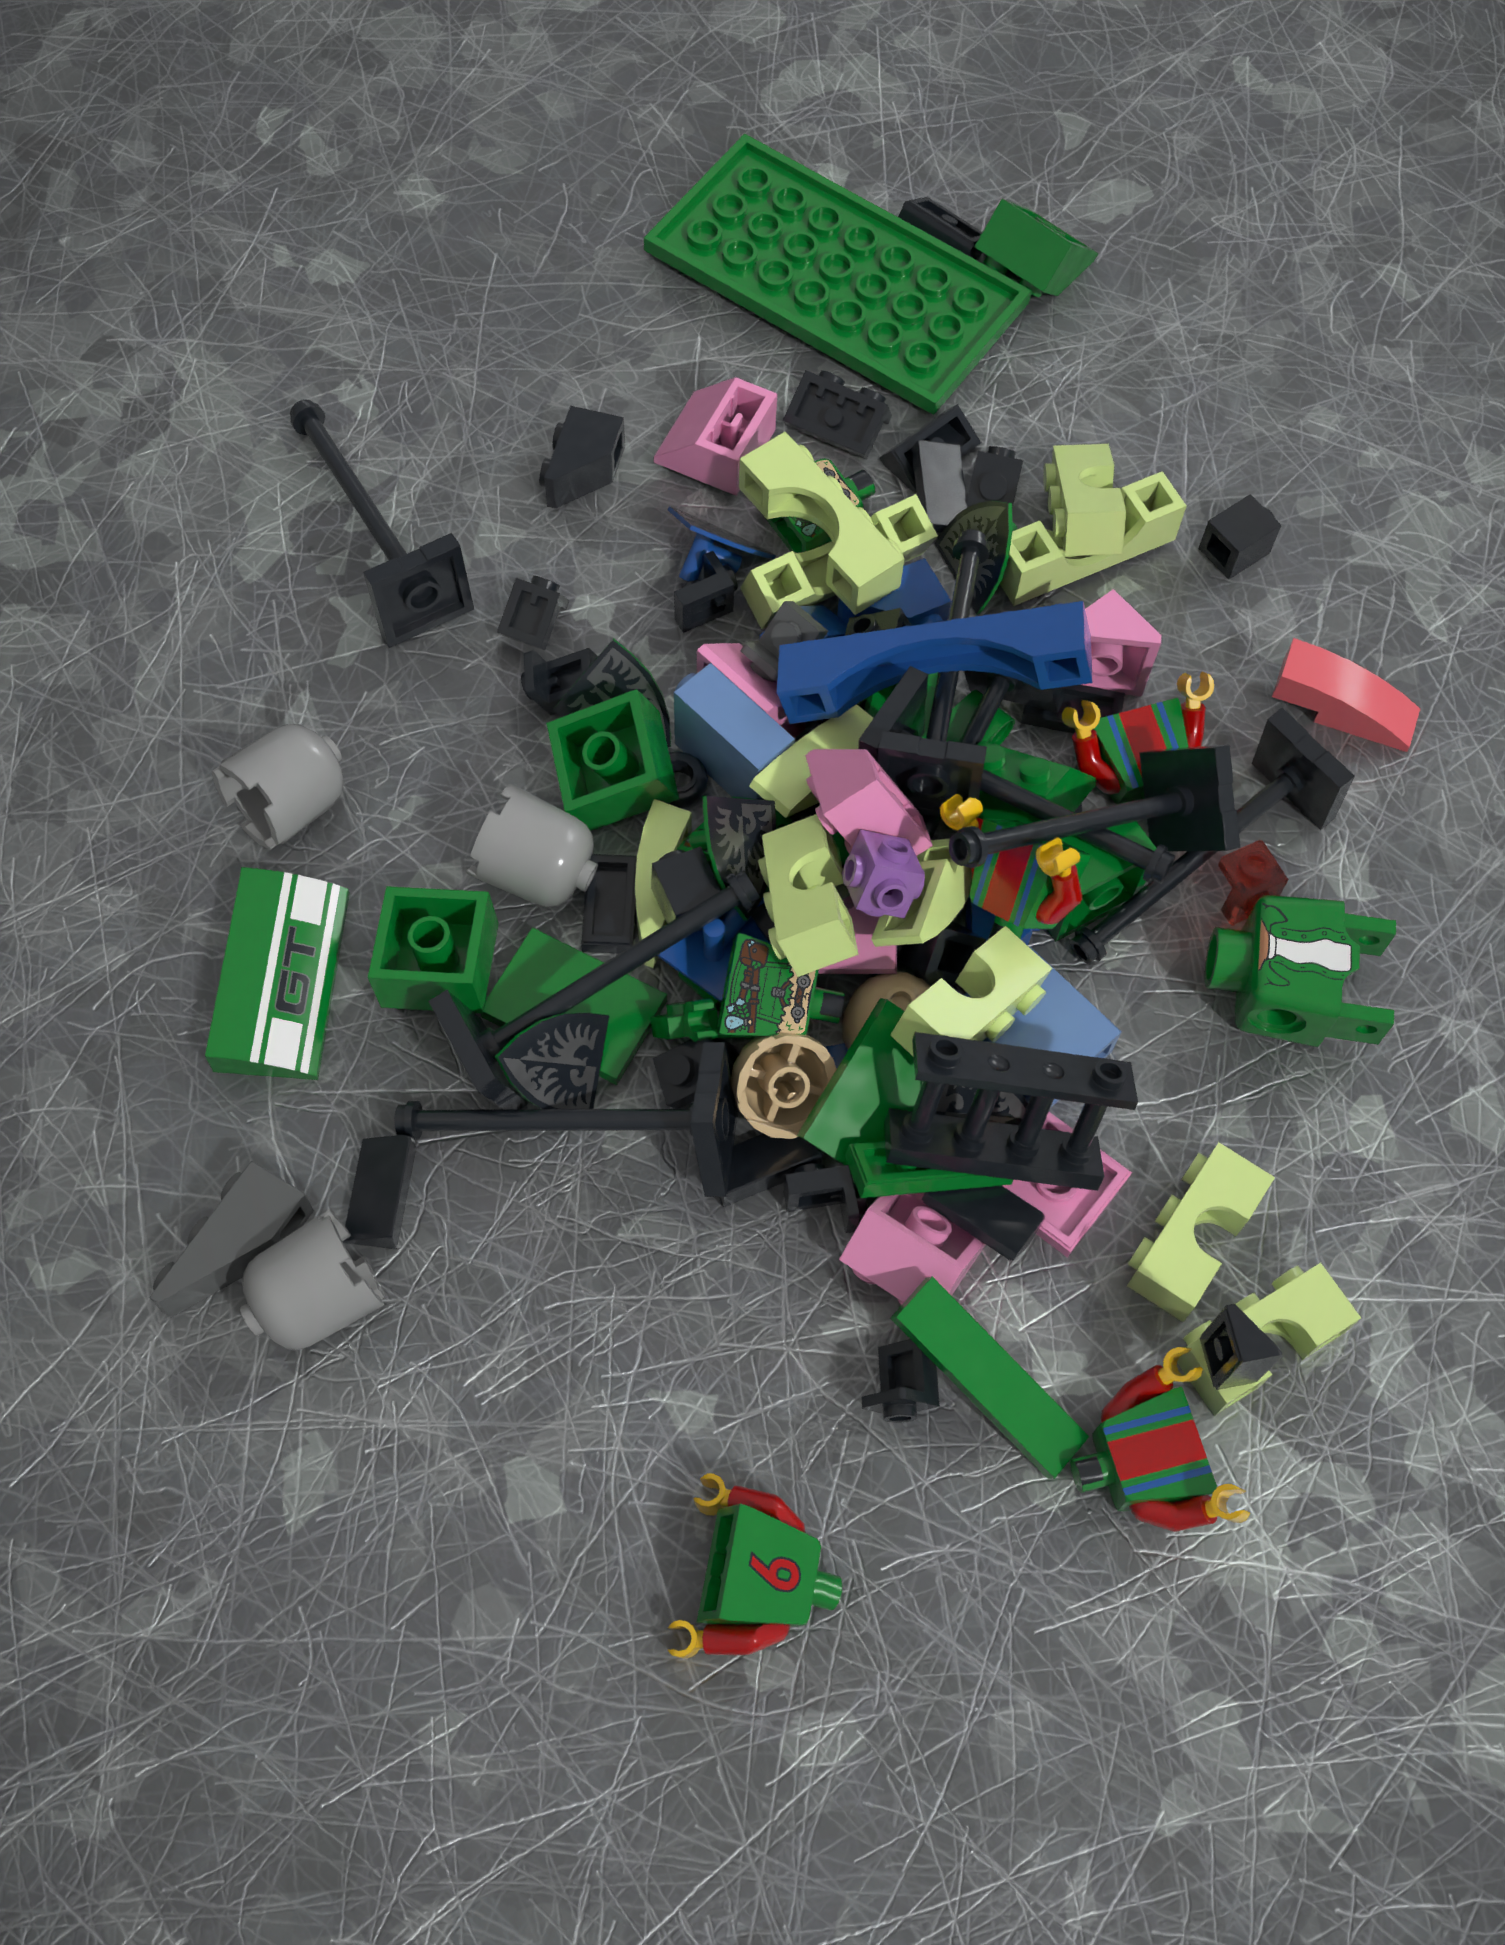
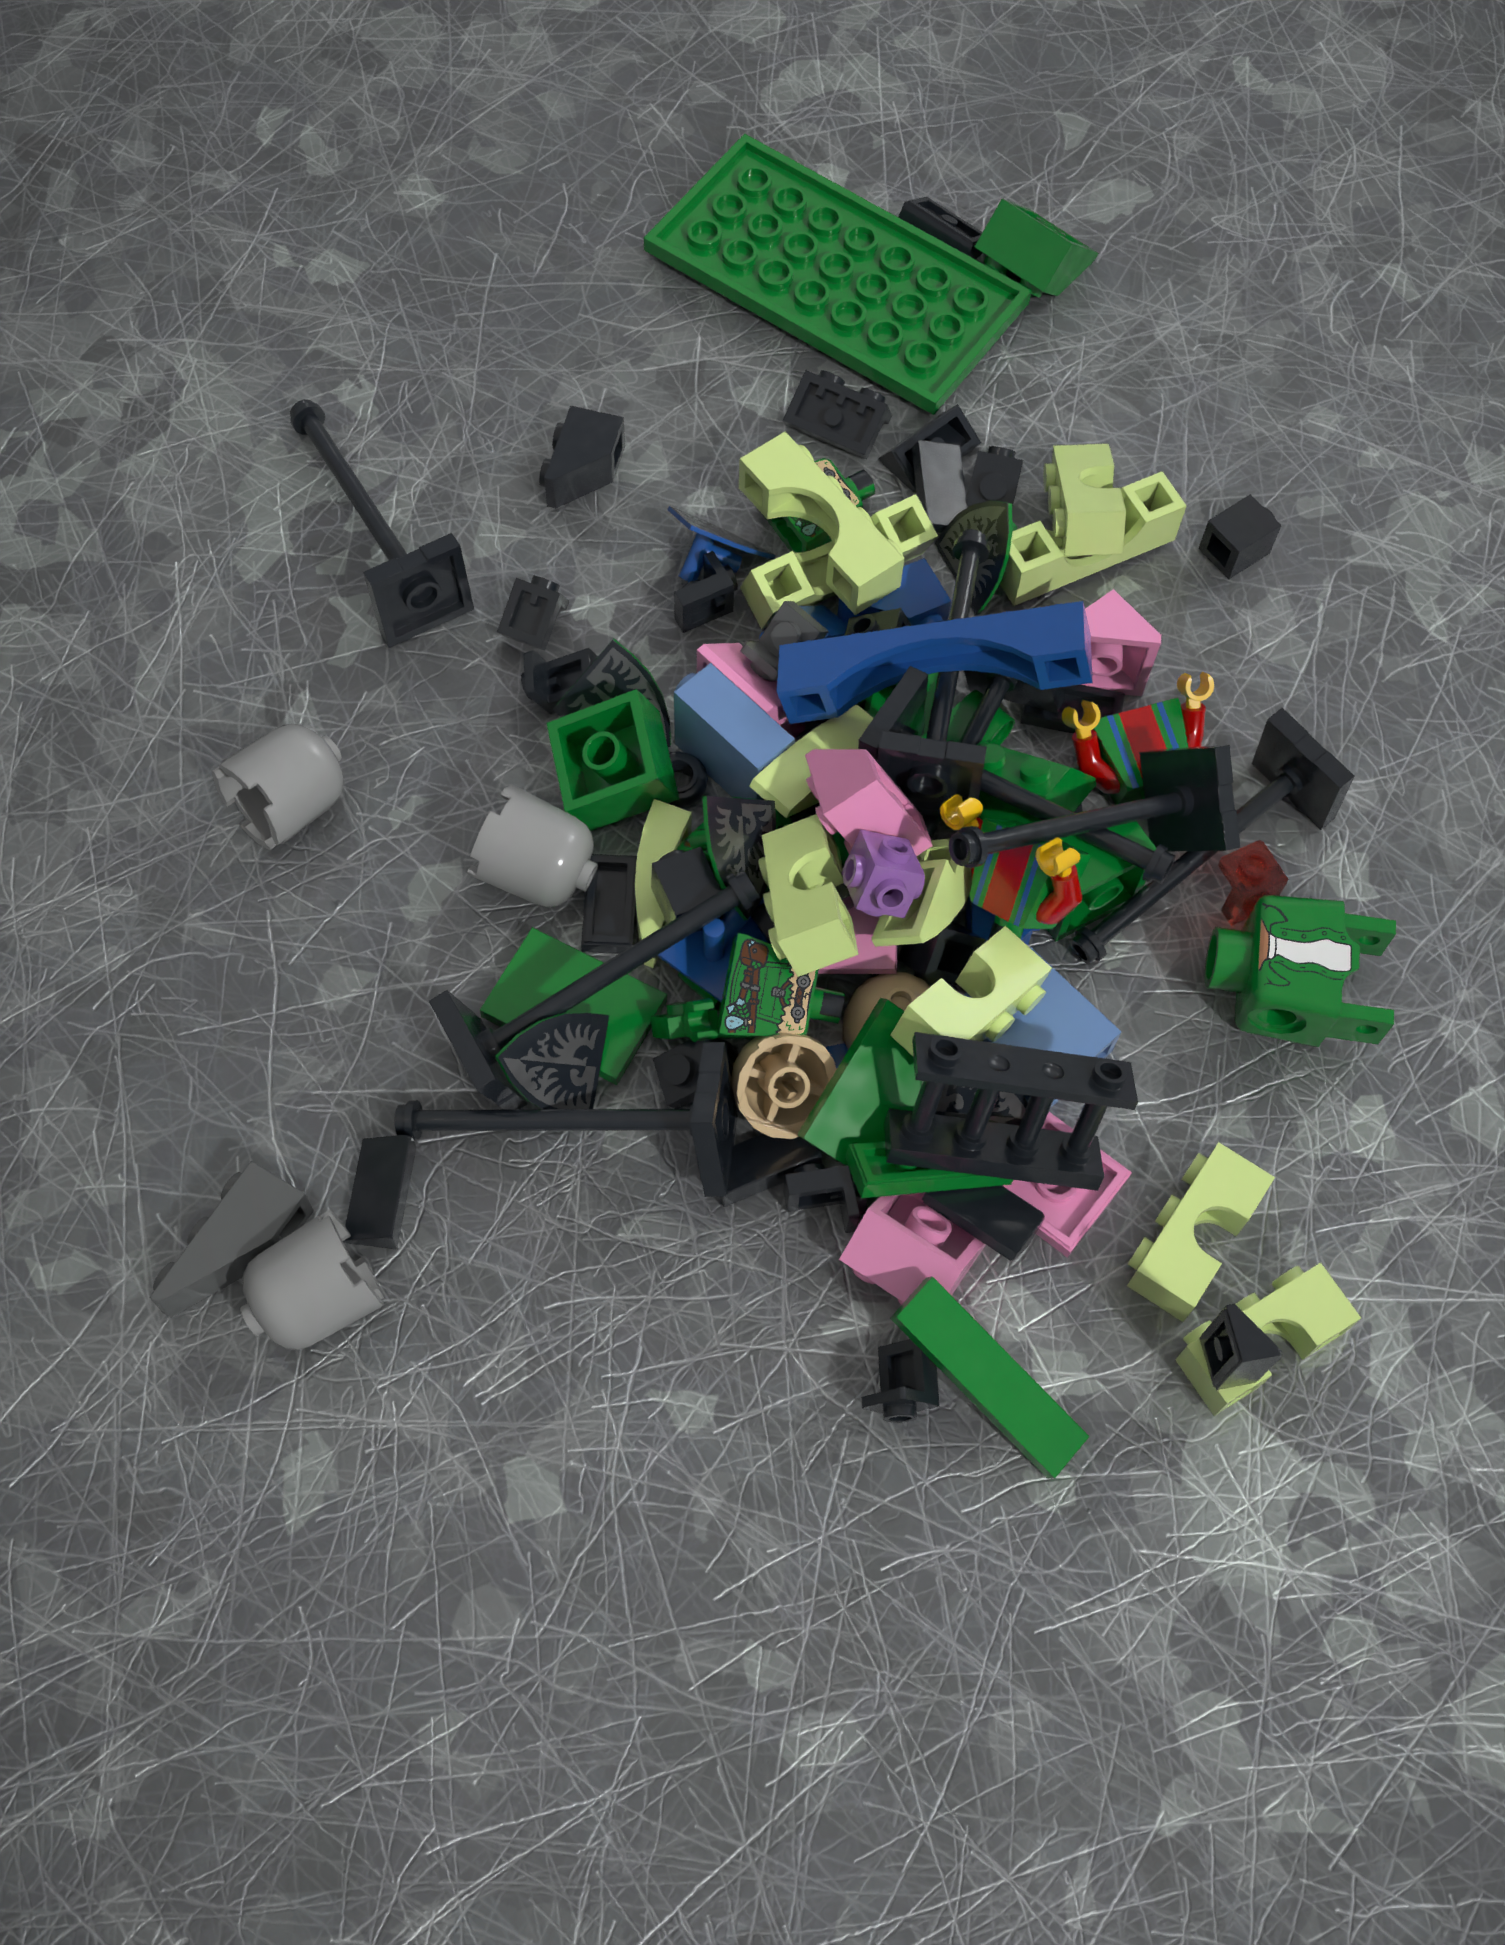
(277, 976): green slope -> none
(433, 945): green brick -> none
(718, 430): bright pink slope -> none
(757, 1574): green torso -> none
(1155, 1454): torso -> none
(1346, 696): coral slope -> none

